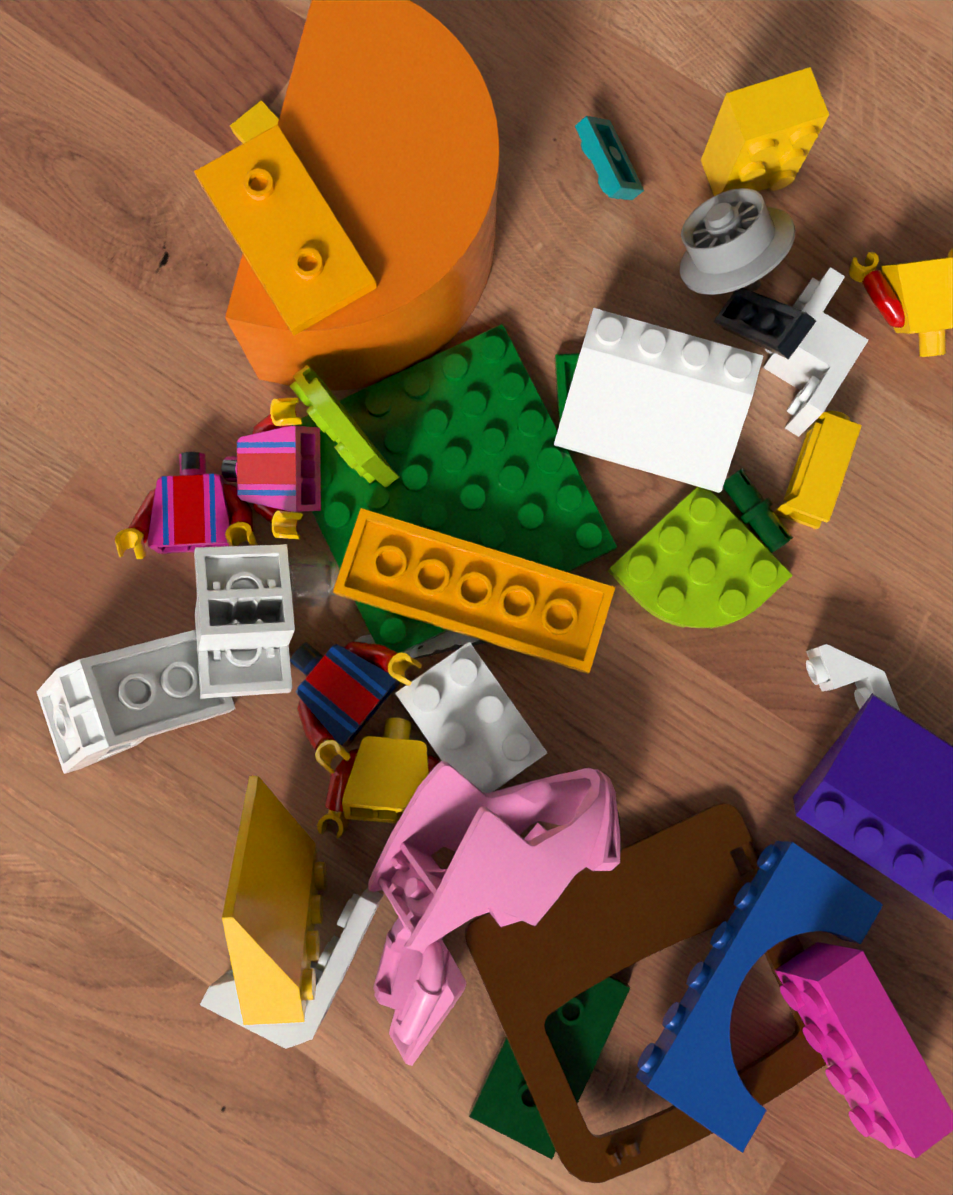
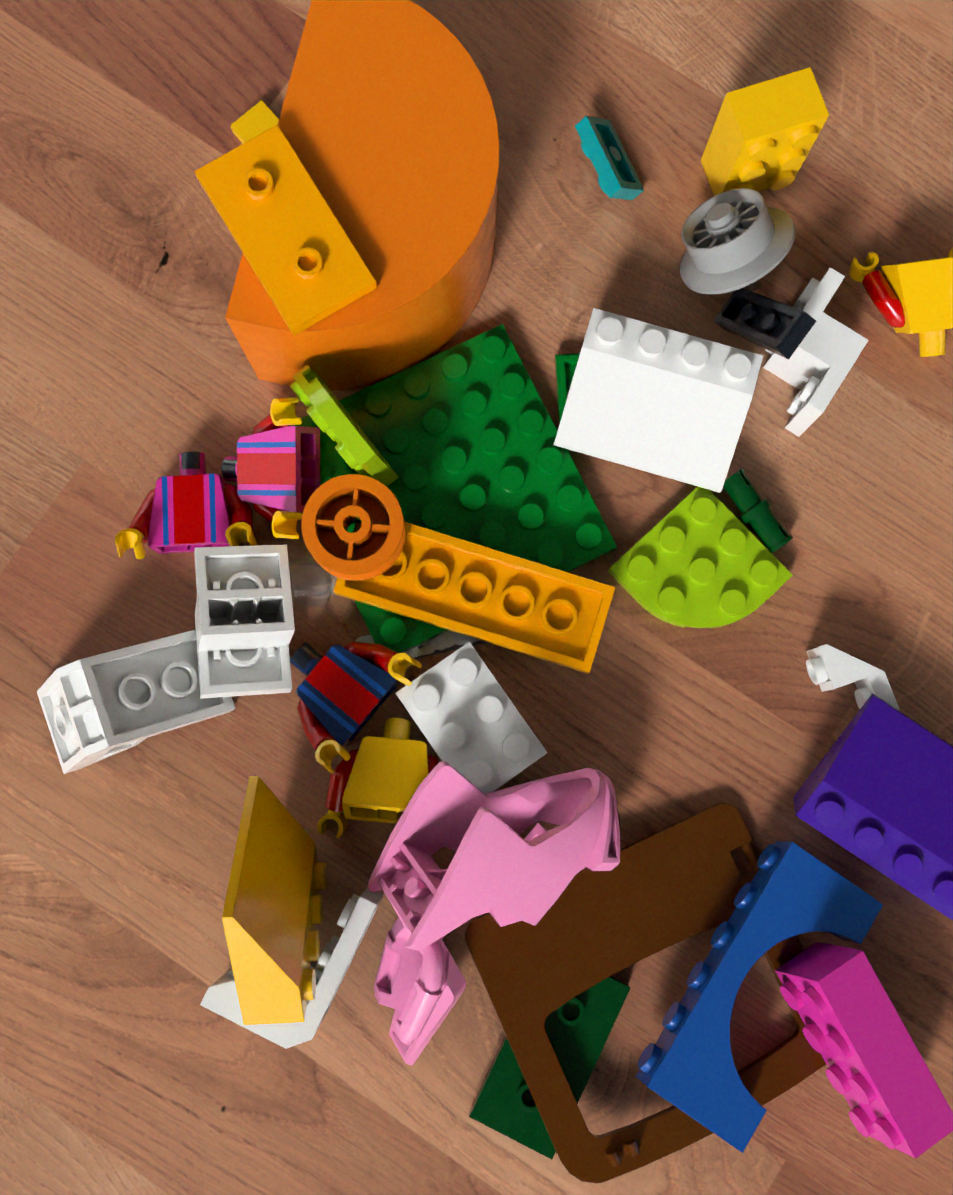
(349, 501): none -> orange wheel
(820, 469): yellow window -> none

